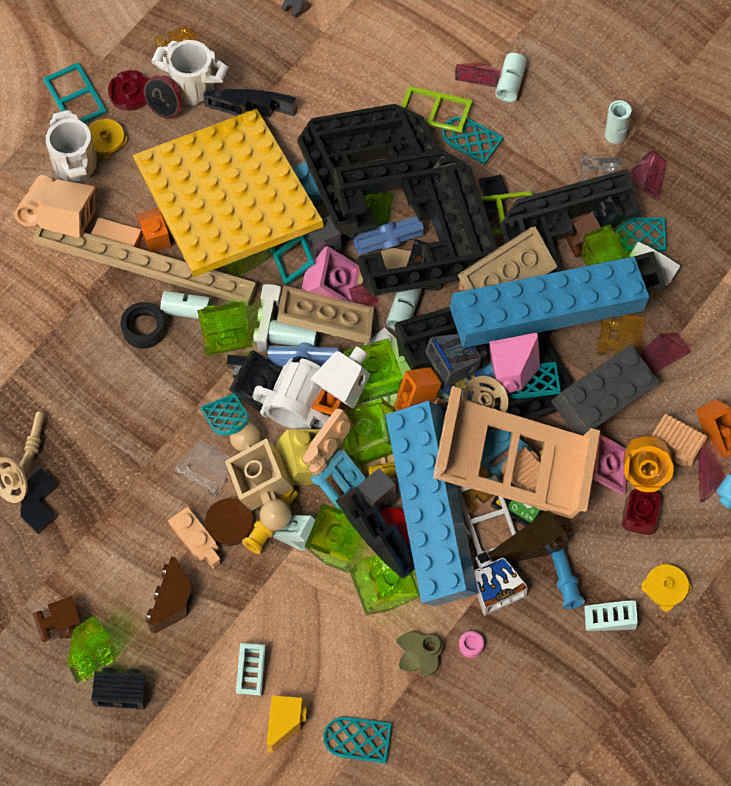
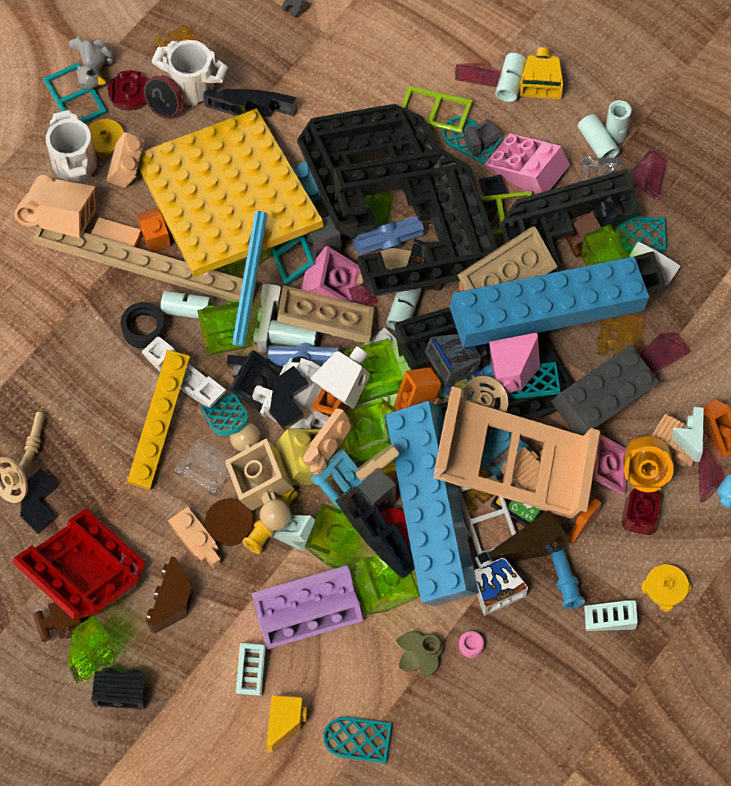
(82, 566): none -> red wedge
(93, 57): none -> light grey animal
(125, 160): none -> light nougat brick
(158, 420): none -> yellow plate
(194, 383): none -> white slope
(249, 279): none -> medium azure axle
(282, 406): none -> black tile
(306, 607): none -> lavender brick
(379, 461): none -> tan tile
(472, 141): none -> flat silver tile
(487, 133): none -> flat silver tile
(528, 163): none -> bright pink slope
(542, 76): none -> yellow torso
(584, 520): none -> orange tile
(598, 137): none -> light aqua pin
(691, 438): none -> light aqua slope

